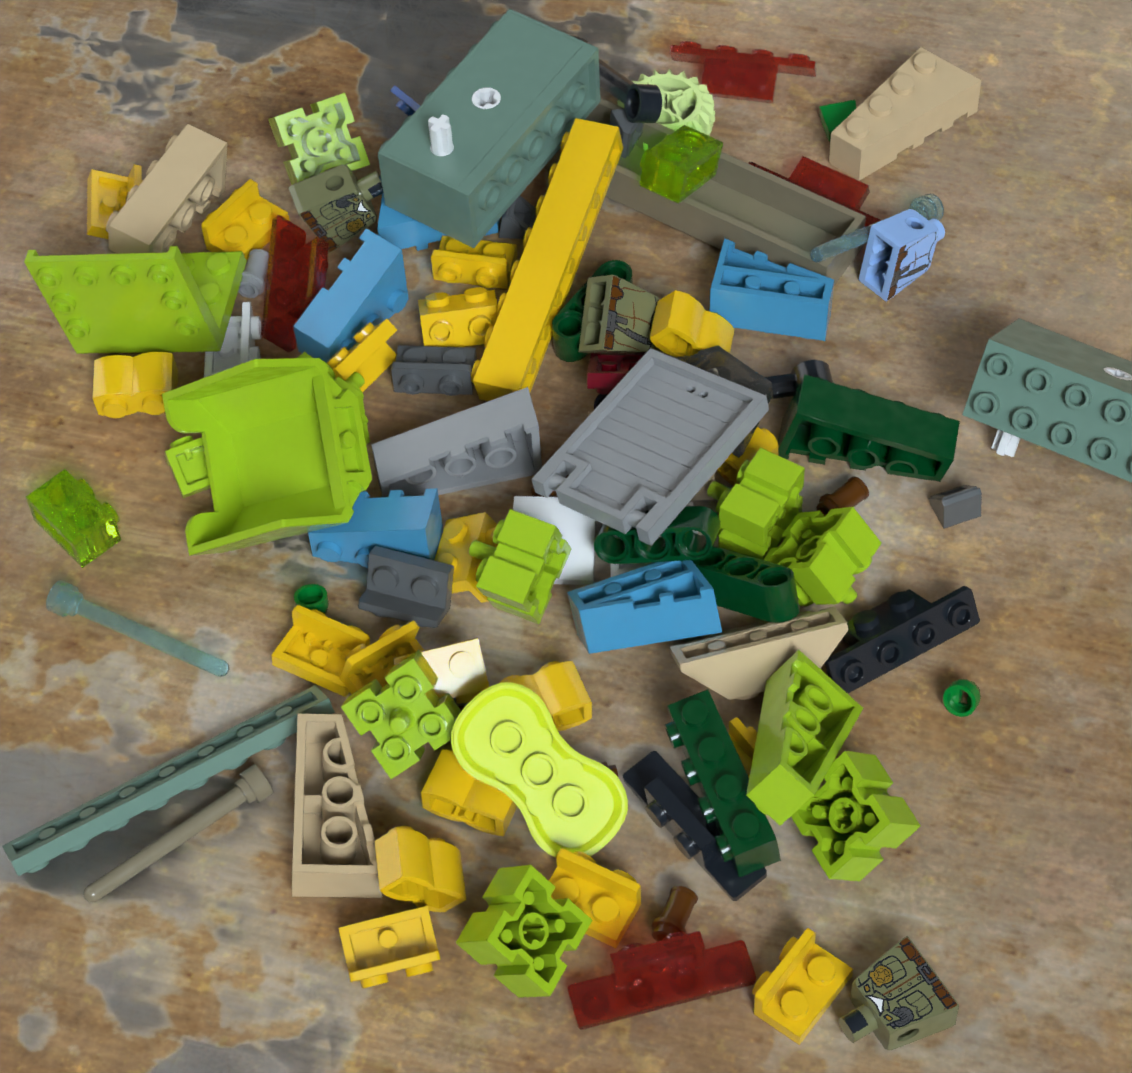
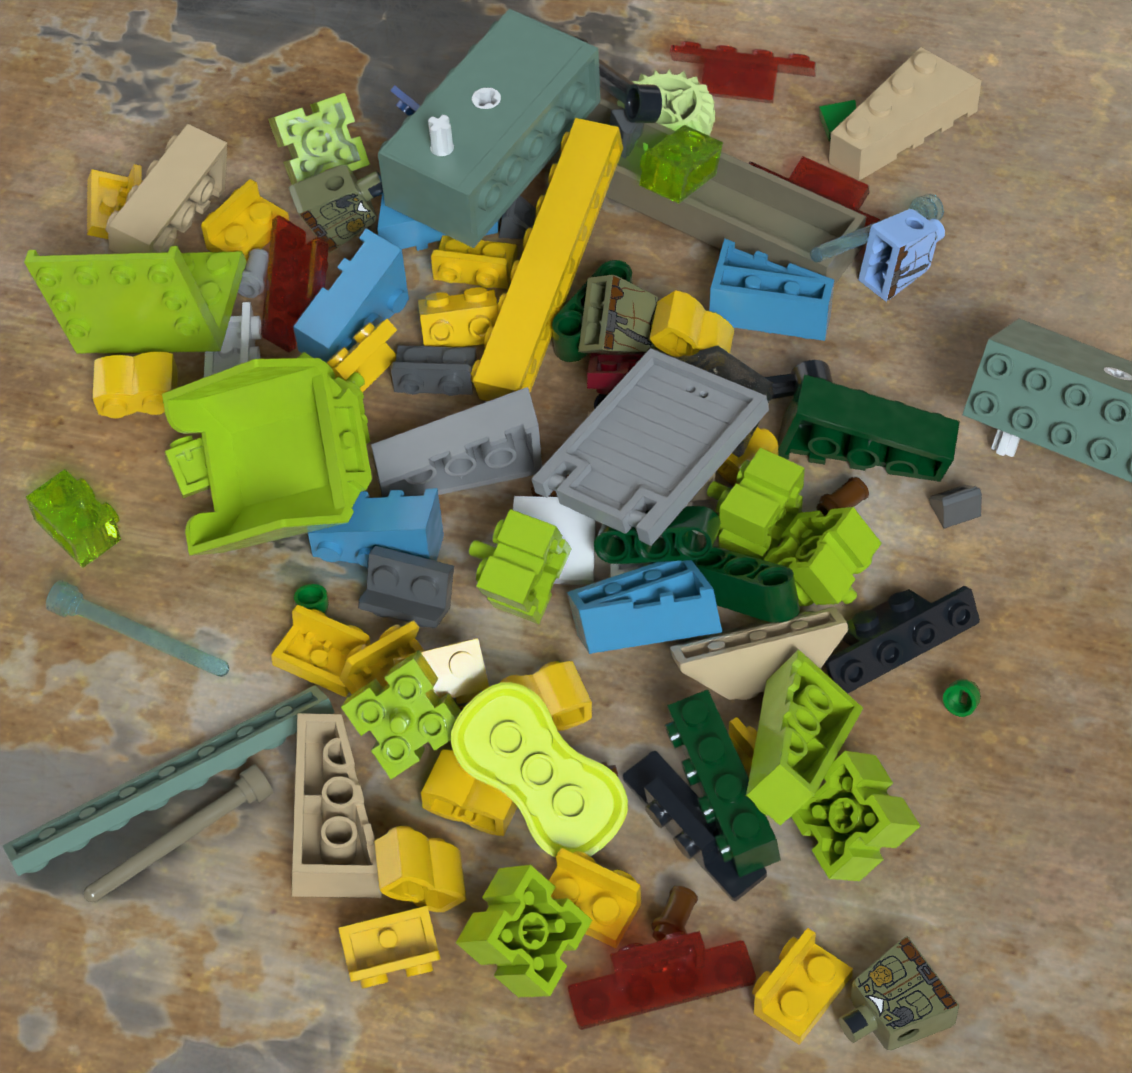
(455, 546): yellow bracket -> none

